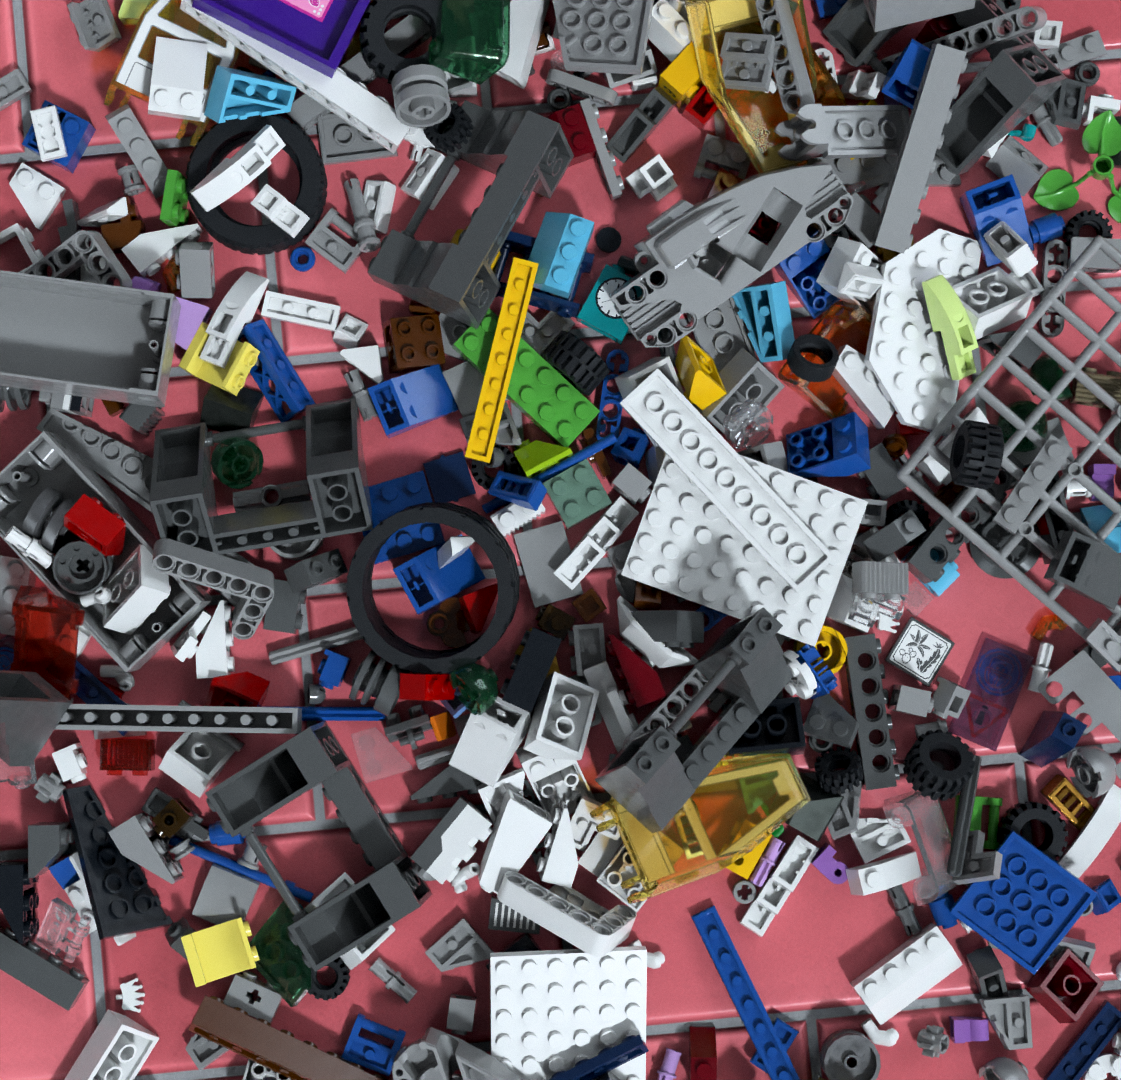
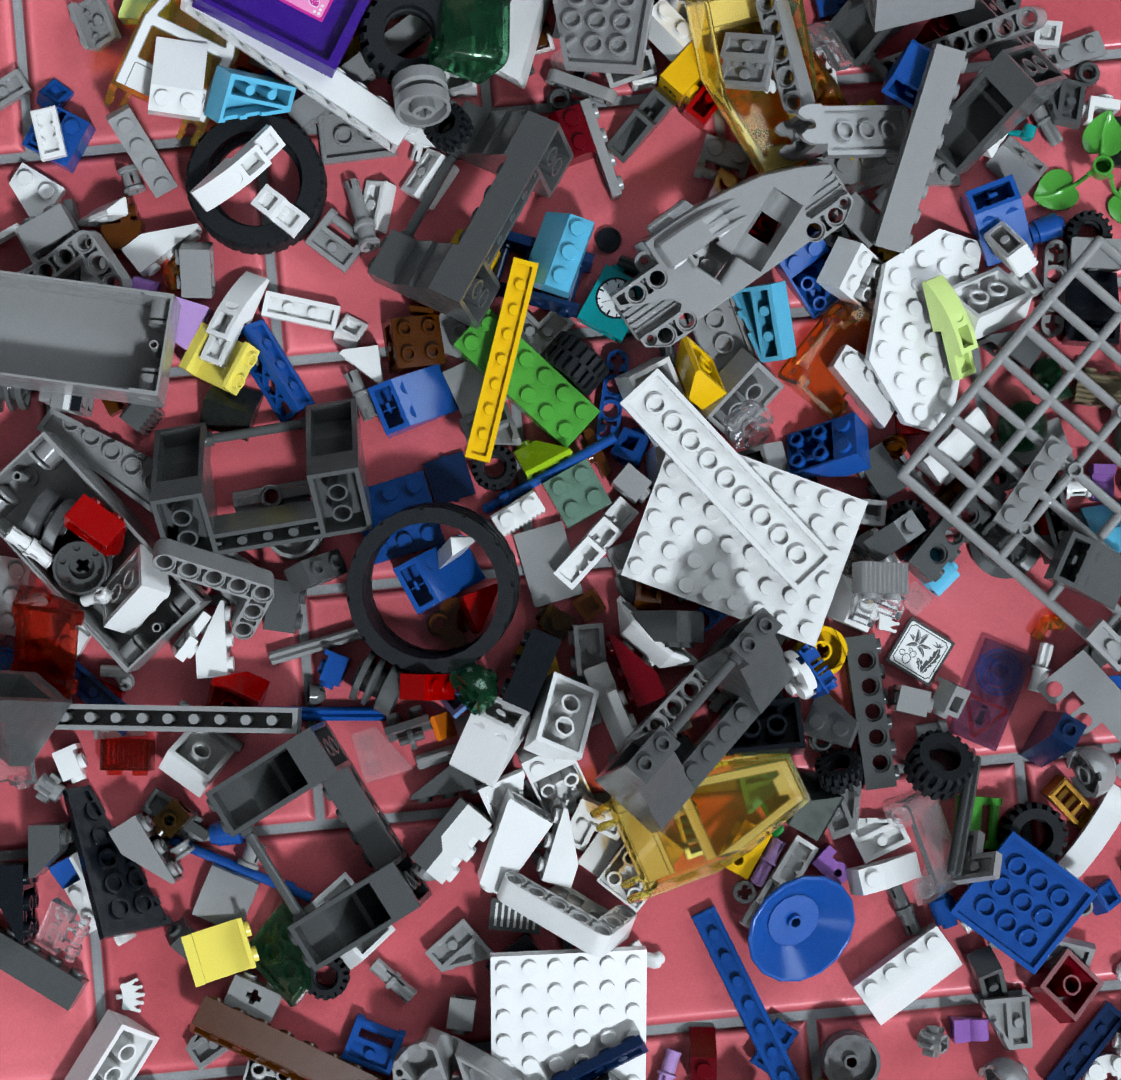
(47, 230): none -> light grey brick
(55, 93): none -> blue slope
(175, 200): bright green plate -> none
(236, 462): clear green cylinder -> none
(300, 251): blue plate -> none
(464, 874): white arm -> none
(496, 459): dark grey hinge -> none
(531, 497): blue slope -> none
(652, 177): white brick -> none
(801, 928): none -> blue dish
(811, 371): black tyre -> none
(824, 38): none -> clear plate
(859, 280): white slope -> none
(862, 85): white slope -> none
(880, 1037): white arm -> none
(976, 454): black tyre -> none
(1090, 309): none -> black slope

